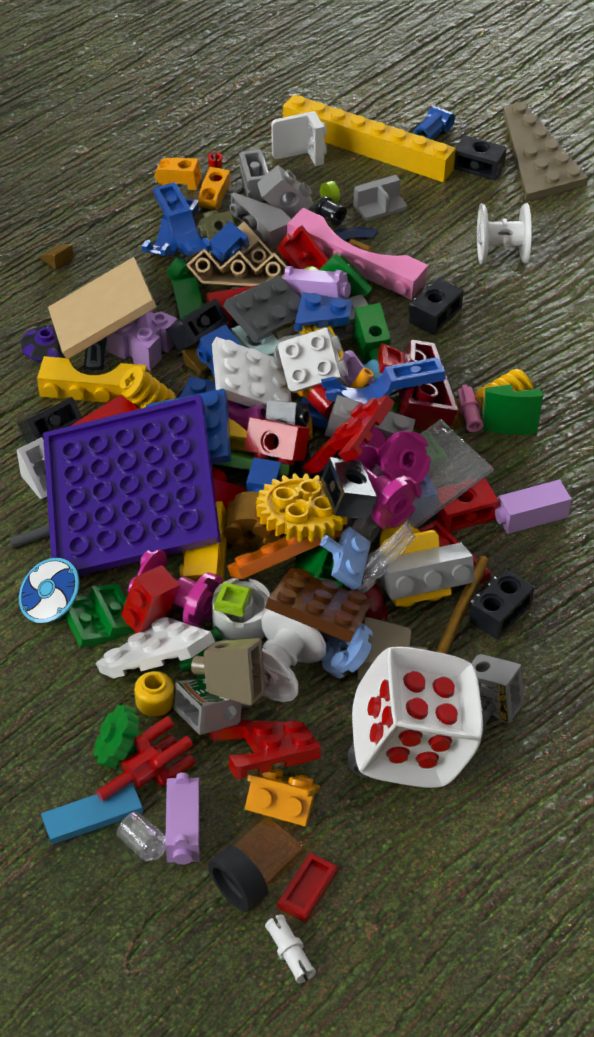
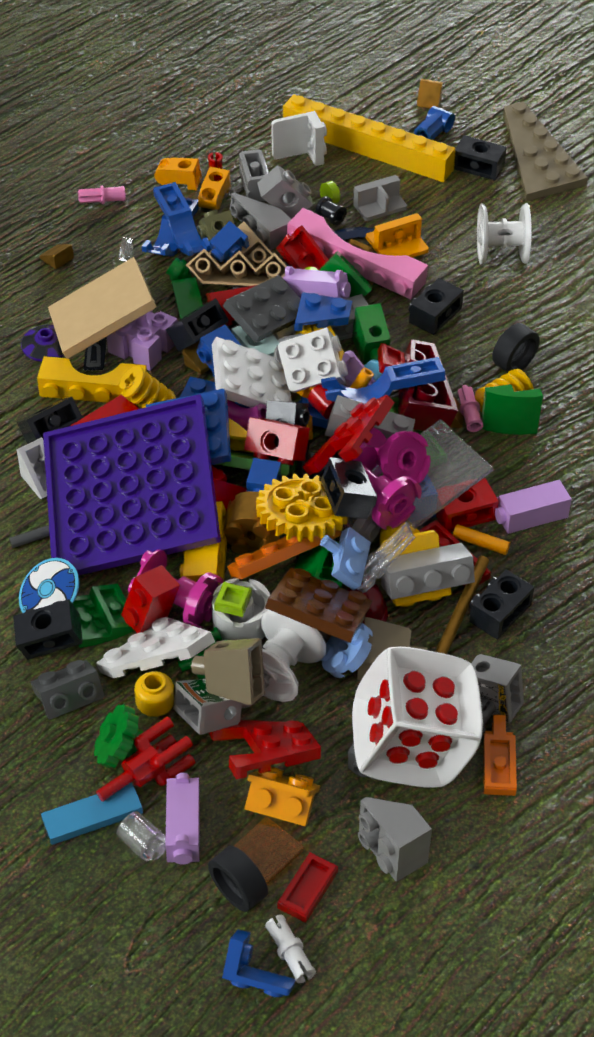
(47, 629): none -> black brick
(68, 688): none -> dark grey bracket
(102, 194): none -> bright pink axle
(126, 249): none -> clear tile
(243, 976): none -> blue bracket
(394, 835): none -> light grey slope
(399, 237): none -> light orange bracket
(429, 93): none -> pearl gold slope
(481, 539): none -> light orange piece
(499, 759): none -> orange hinge
(515, 347): none -> black tyre

